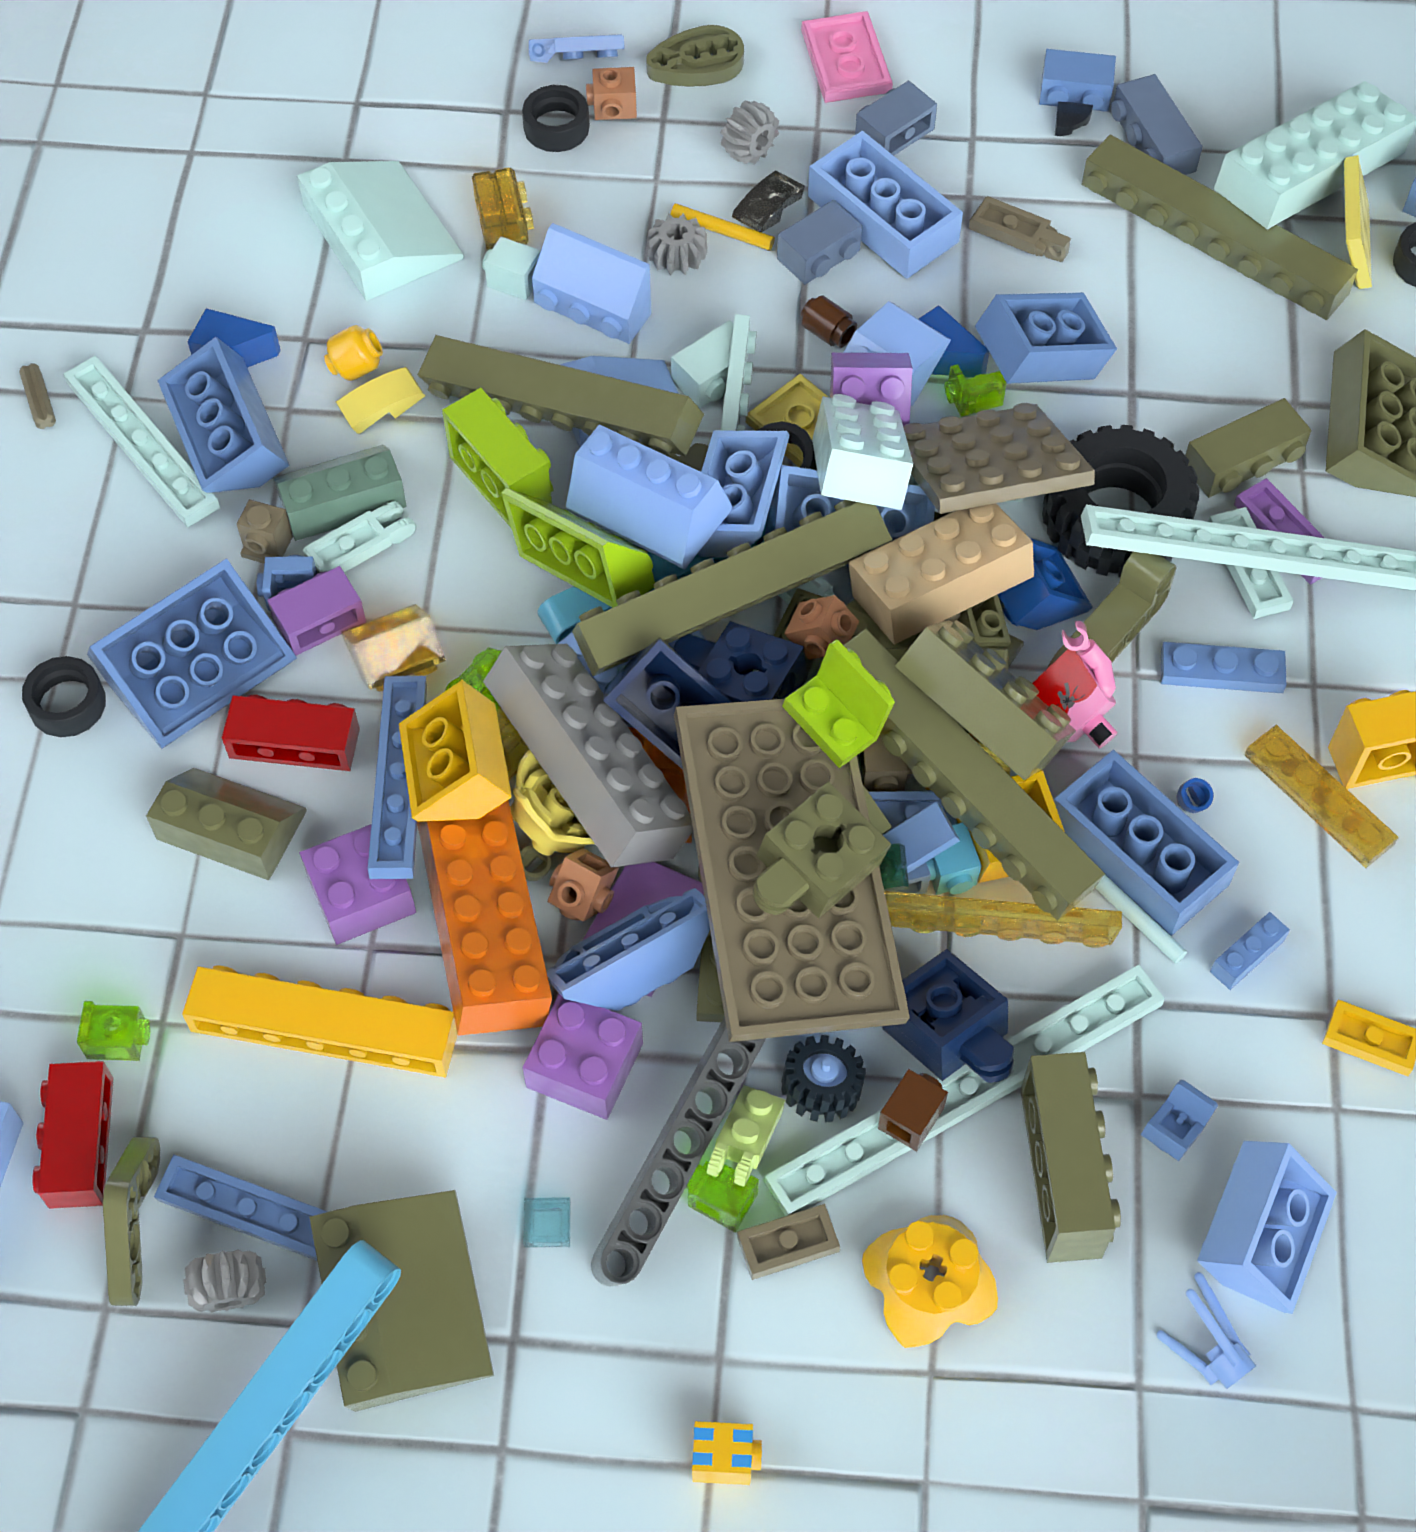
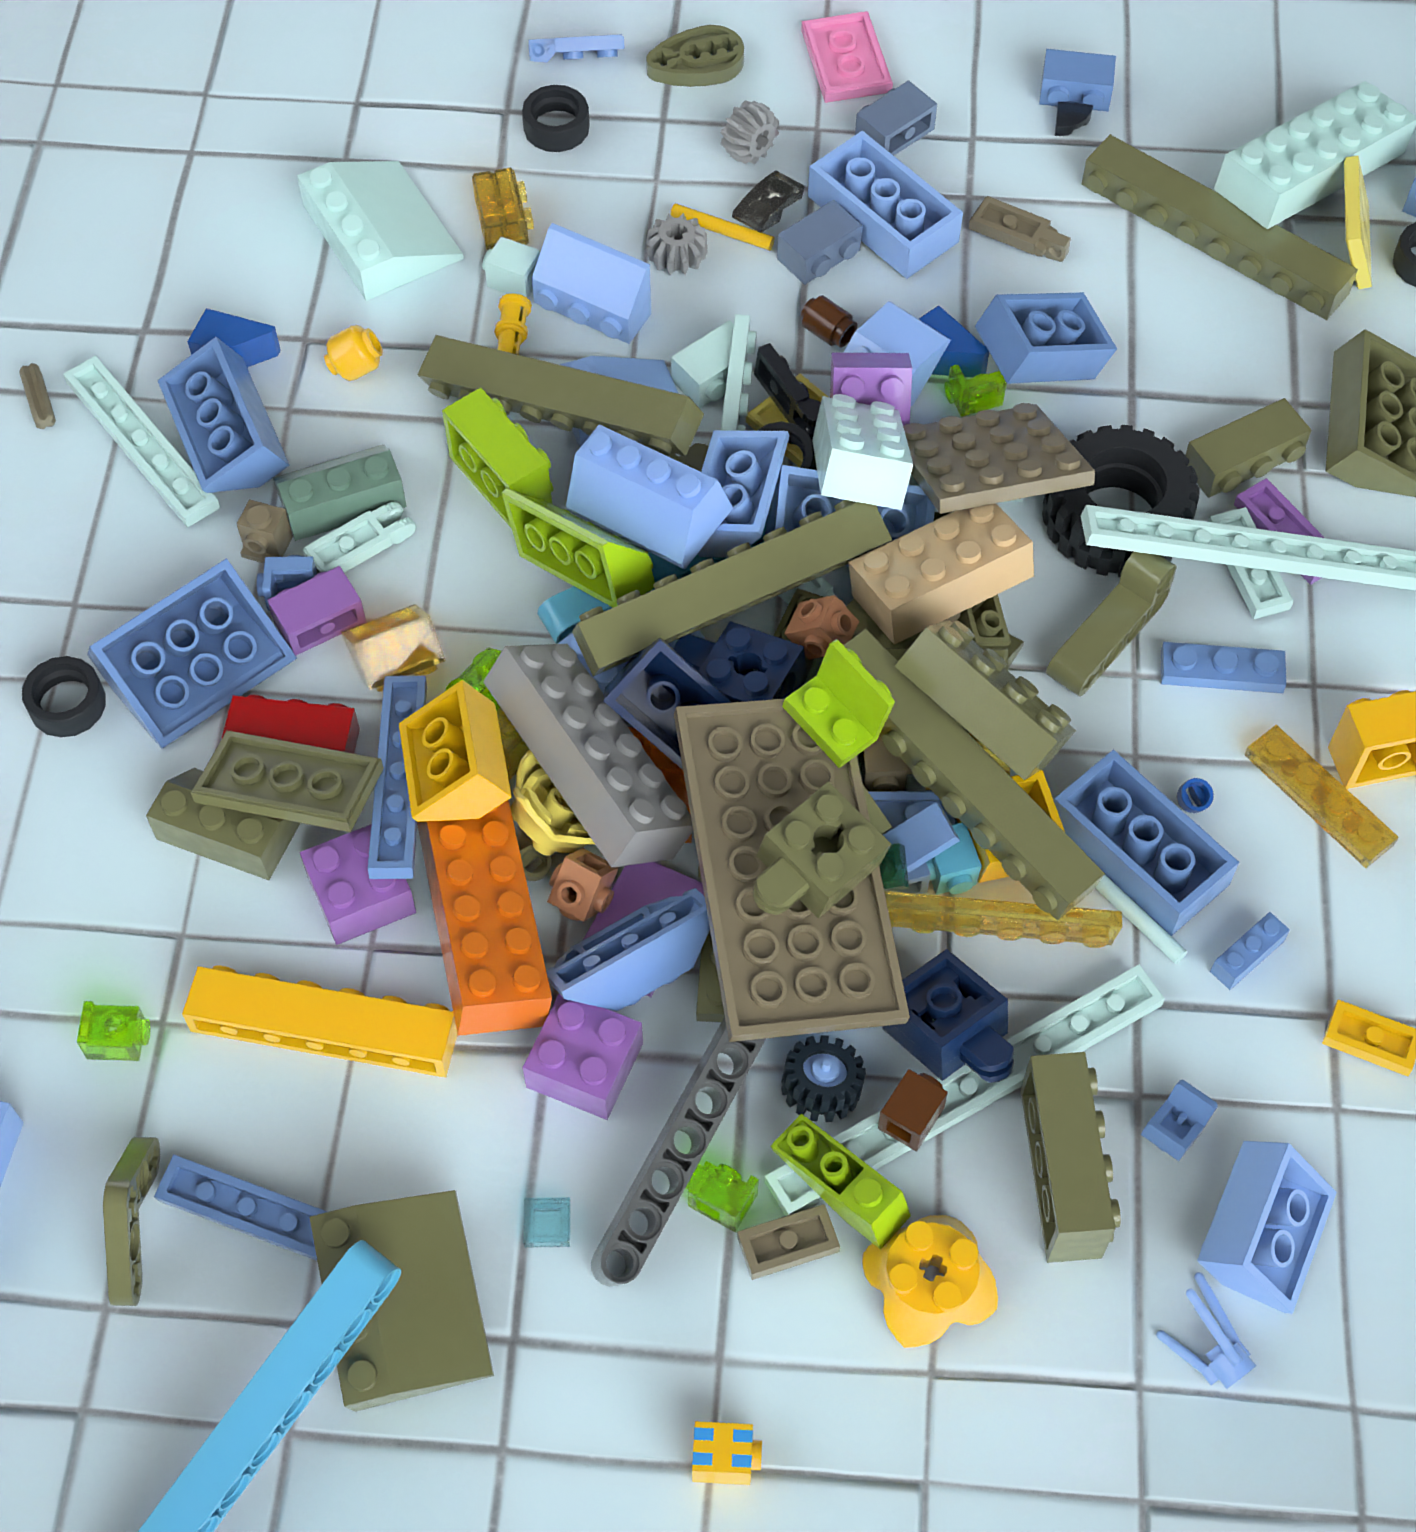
(74, 1135): red brick -> none
(224, 1281): light grey gear -> none
(288, 781): none -> olive tile
(387, 393): light yellow slope -> none
(511, 328): none -> yellow pin
(613, 93): nougat brick -> none
(746, 1132): yellowish green hinge -> none
(785, 390): none -> black hinge
(843, 1181): none -> lime slope
(1049, 595): blue slope -> none
(1082, 687): torso -> none
(1156, 124): sand blue brick -> none

